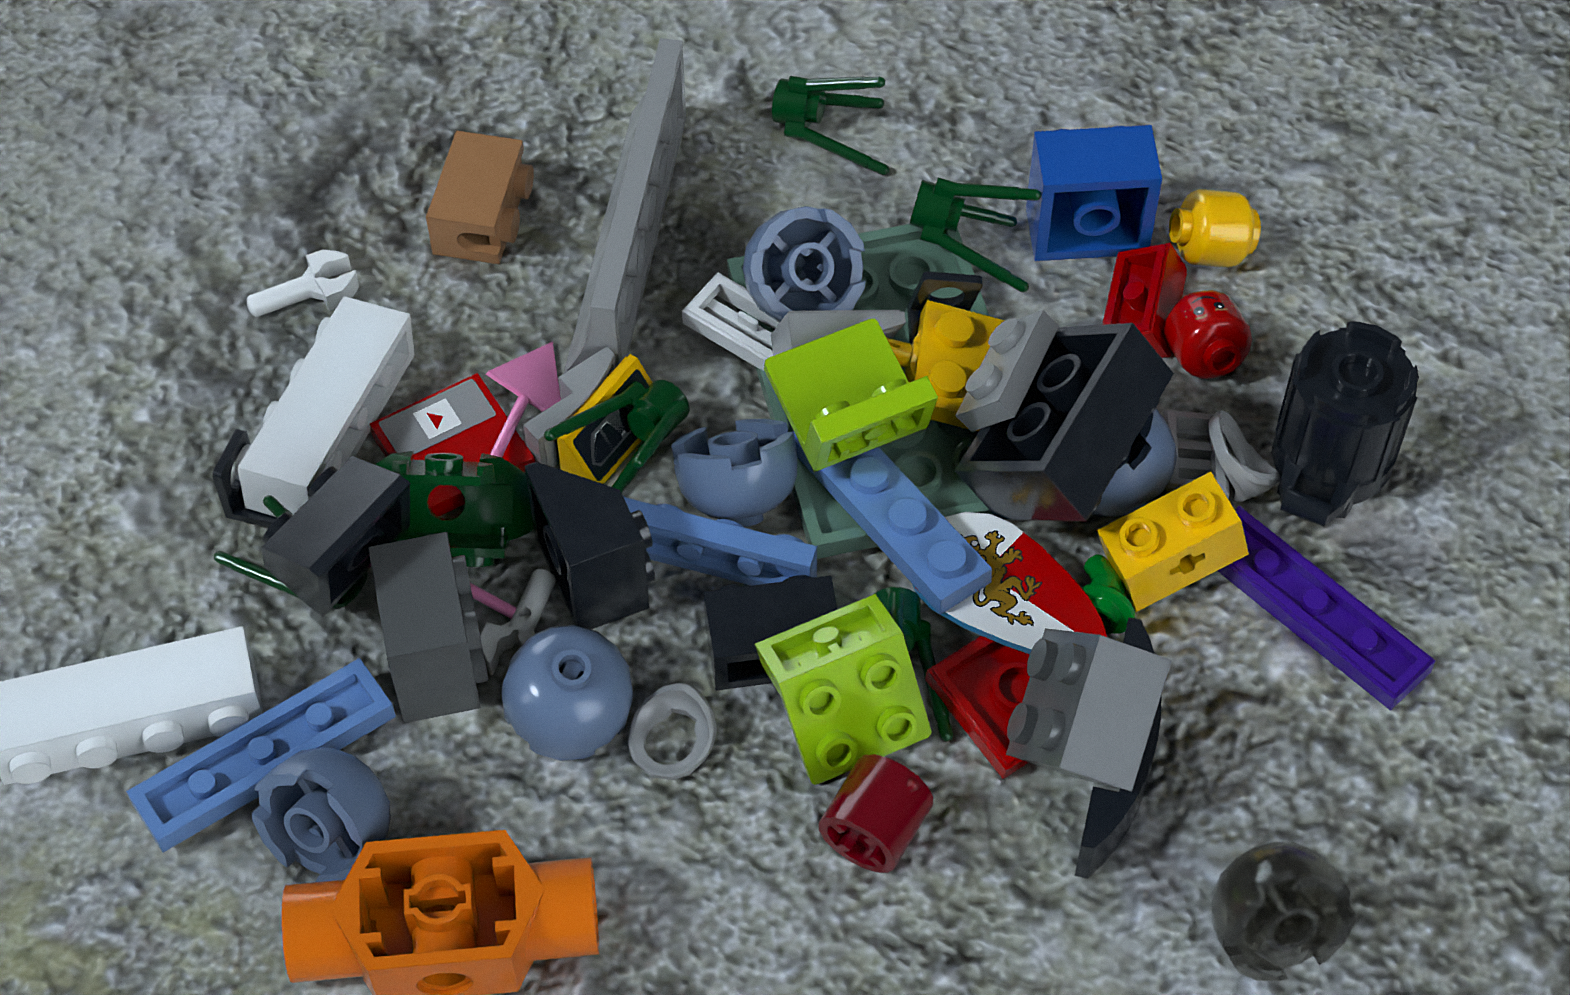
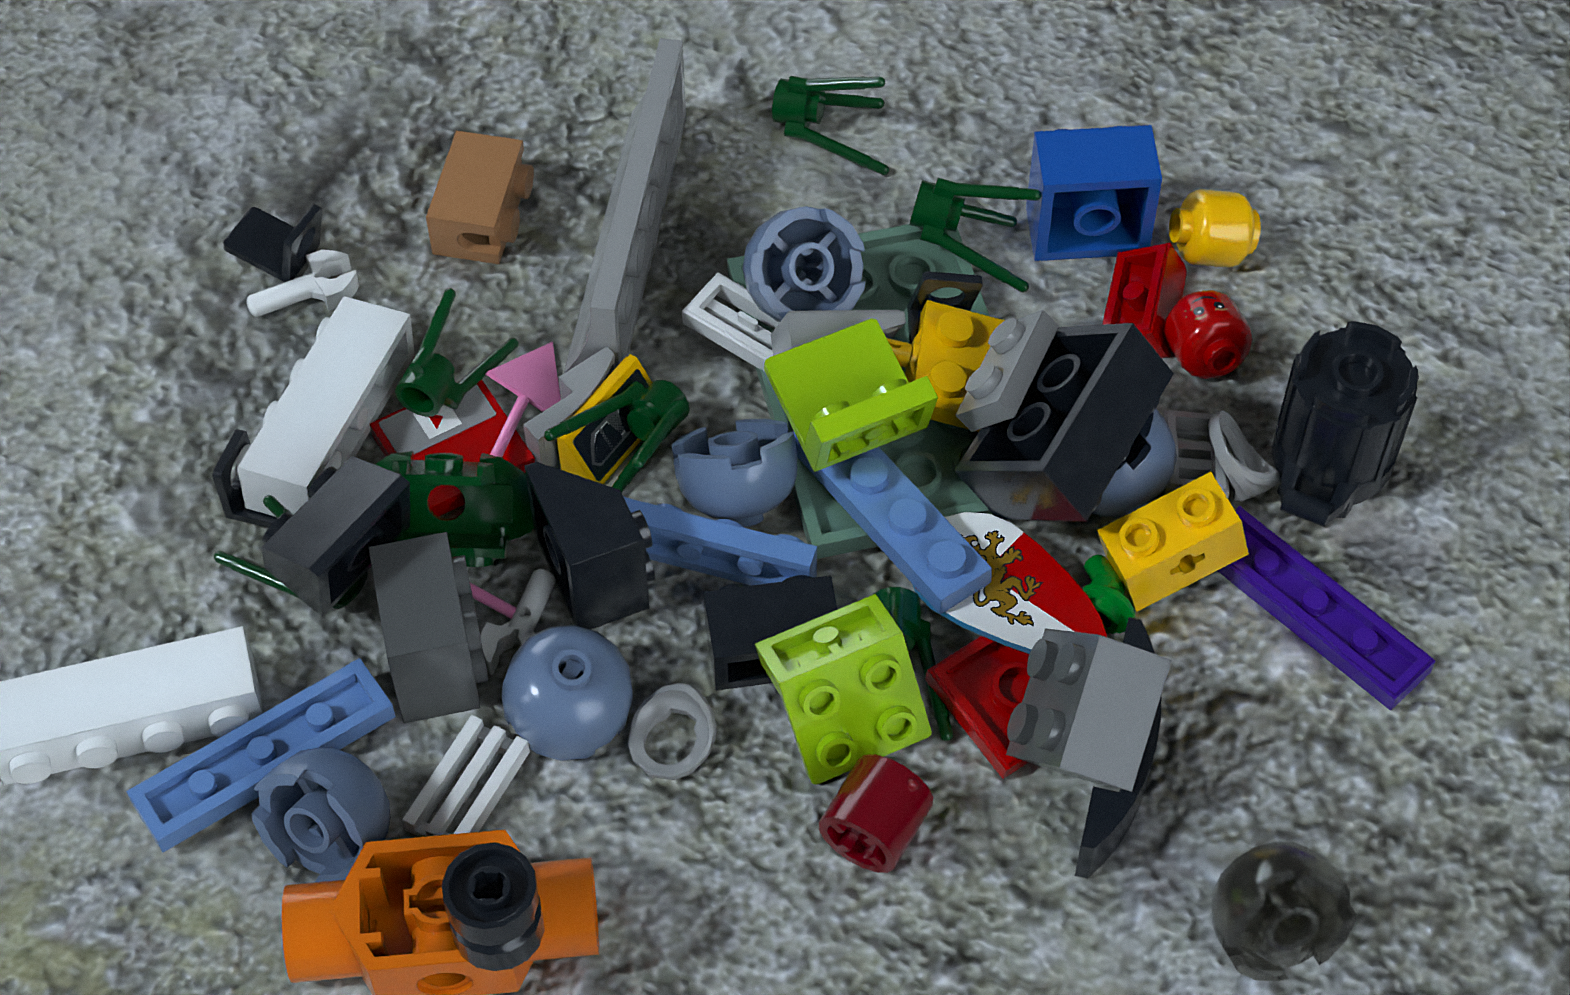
(274, 243): none -> black bracket
(430, 376): none -> dark green plant
(491, 741): none -> white tile
(493, 906): none -> black wheel

